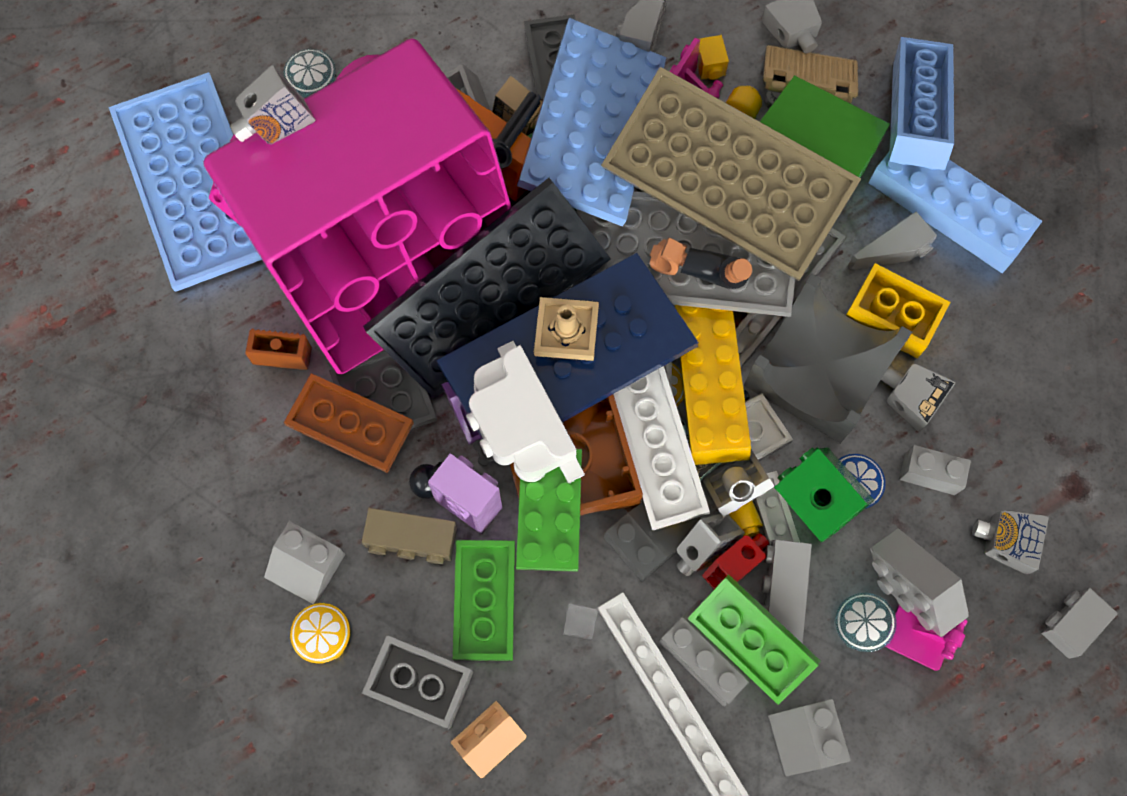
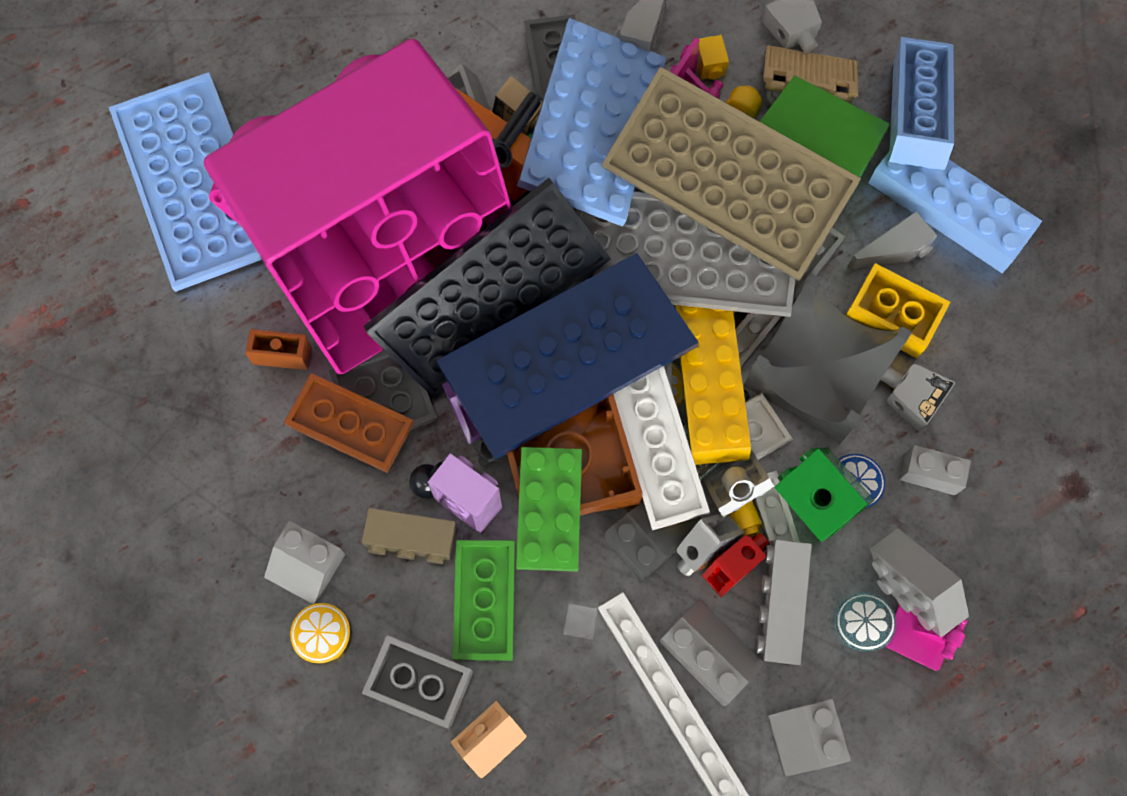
(271, 109): light grey torso -> none
(309, 71): dish -> none
(520, 419): white brick -> none
(567, 318): tan plate -> none
(703, 264): piece -> none
(754, 639): bright green plate -> none
(1014, 539): light grey torso -> none
(1078, 622): light grey brick -> none

